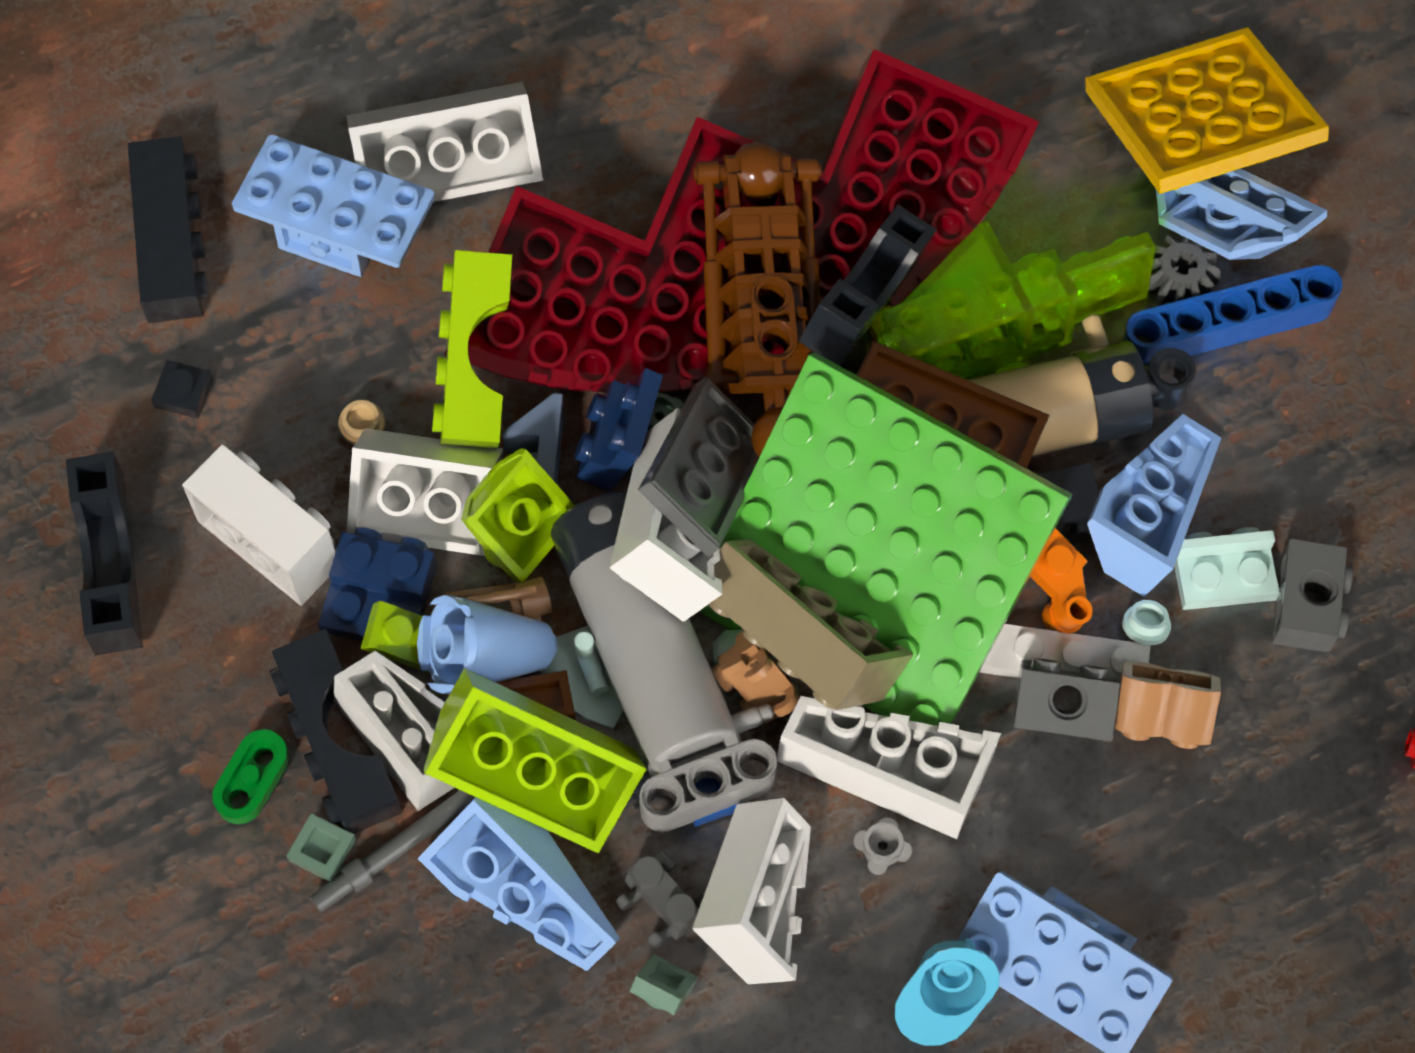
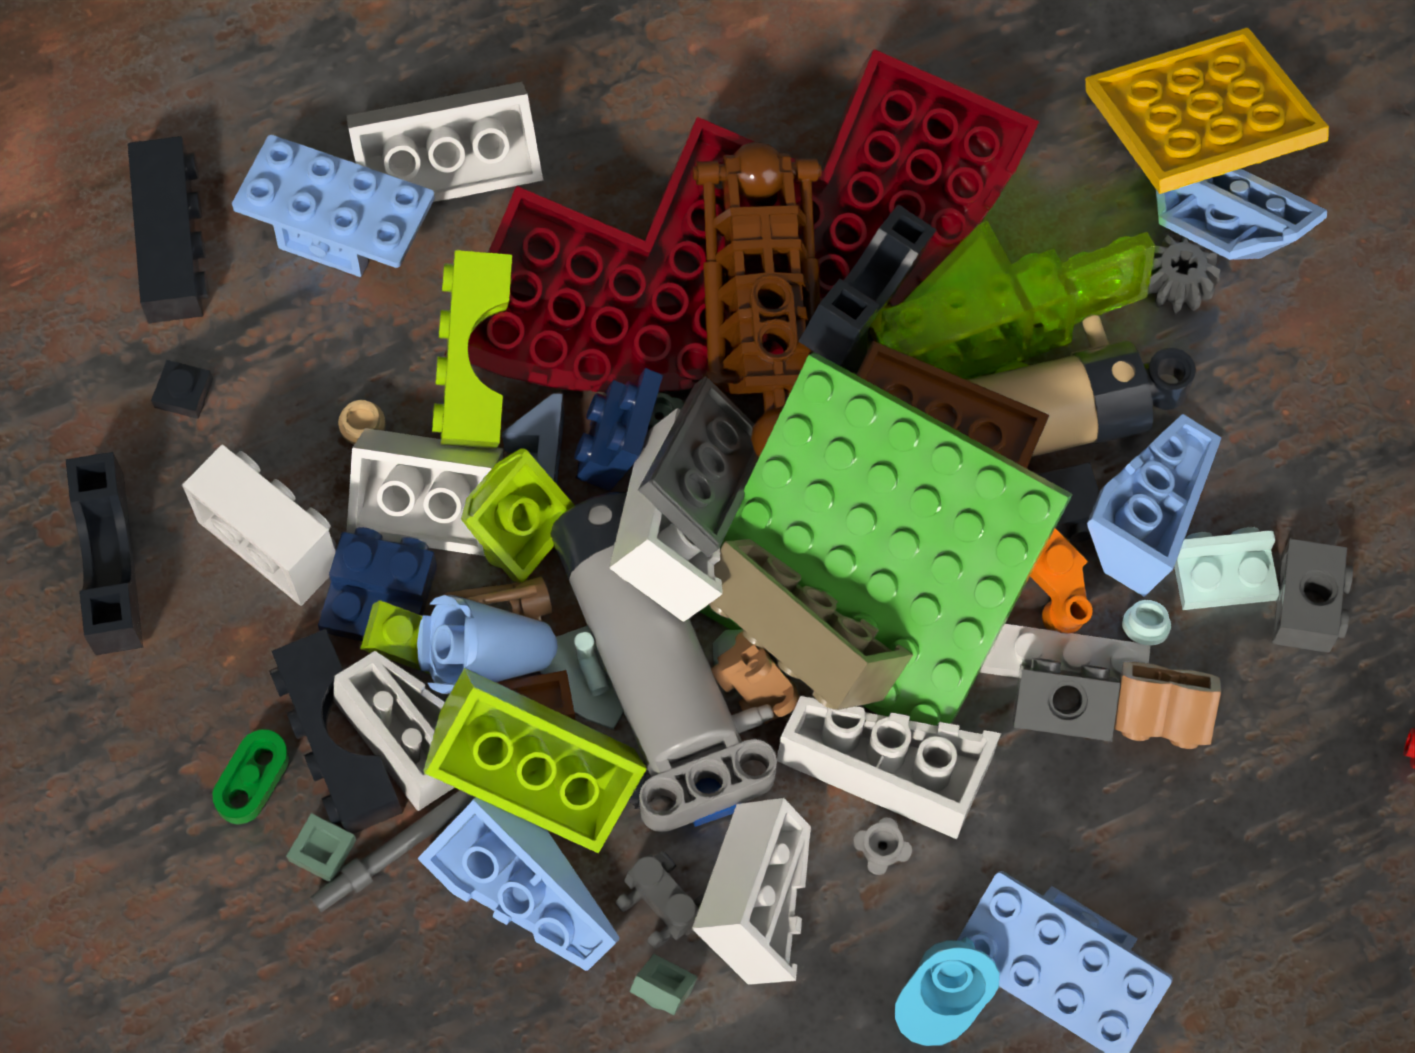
(1244, 301): blue beam -> none

